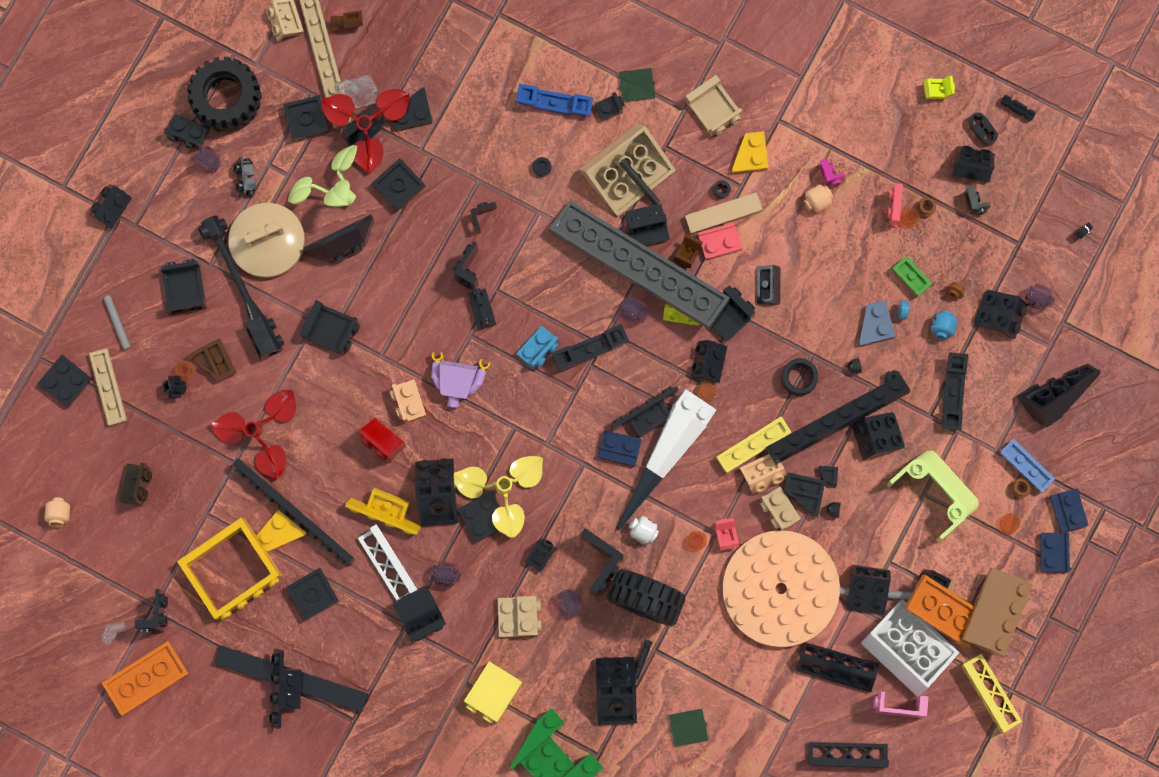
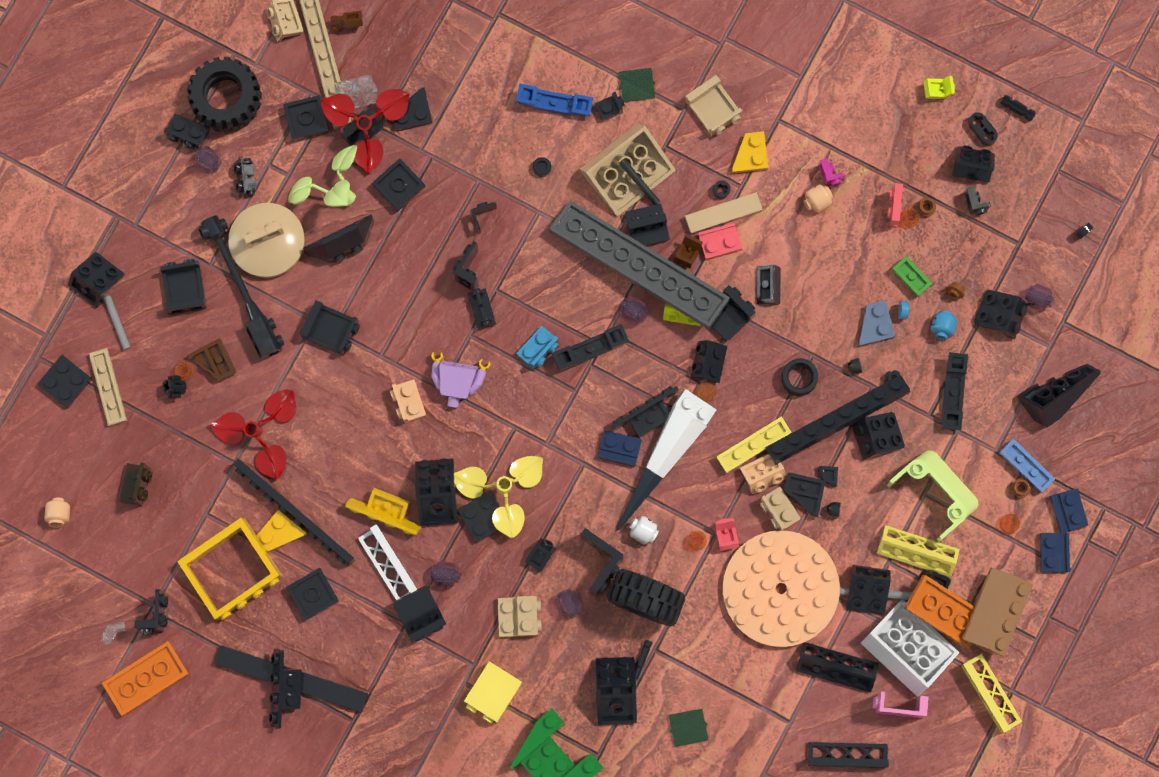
(94, 278): none -> black bracket
(110, 205): black bracket -> none
(383, 440): red slope -> none
(918, 554): none -> light yellow fence

